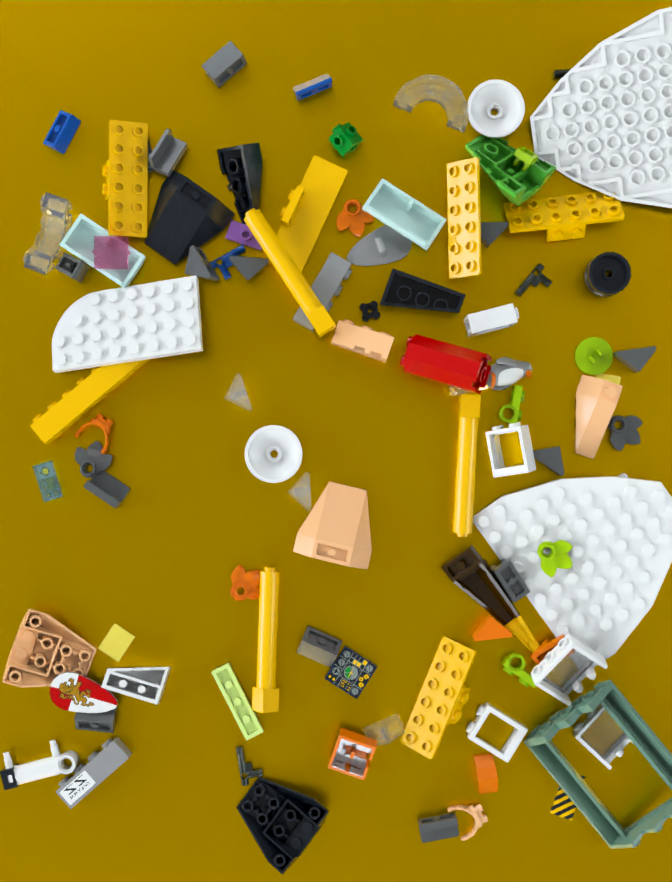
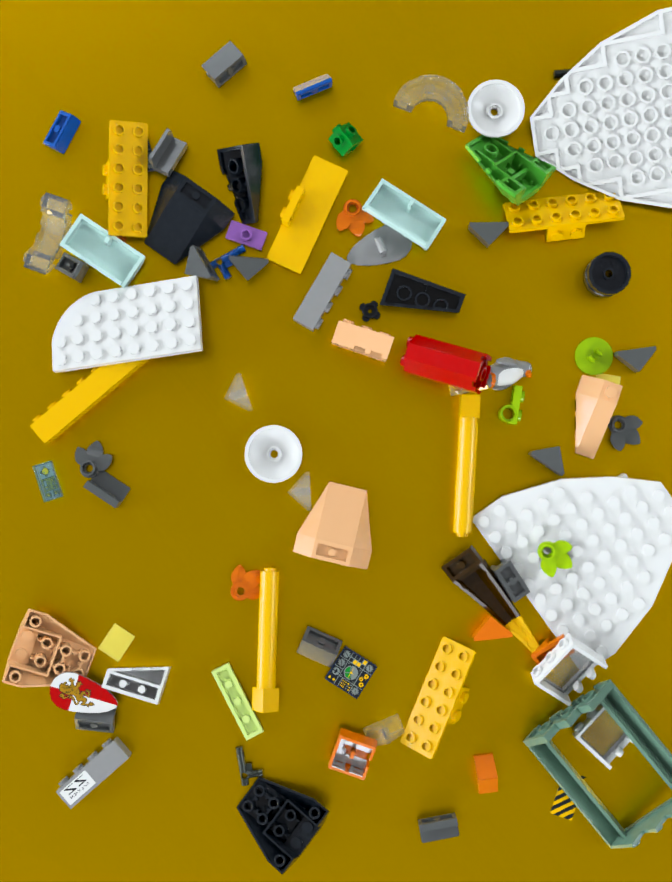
(14, 774): white piece -> none
(98, 422): orange helmet -> none
(111, 252): clear pink piece -> none
(289, 272): yellow brick -> none
(464, 218): yellow bracket -> none
(475, 811): light nougat helmet -> none
(491, 320): white window -> none
(496, 455): white window -> none
(513, 740): white window -> none
(525, 155): lime tile -> none
(525, 677): lime plate -> none
(534, 280): pearl dark grey hose -> none

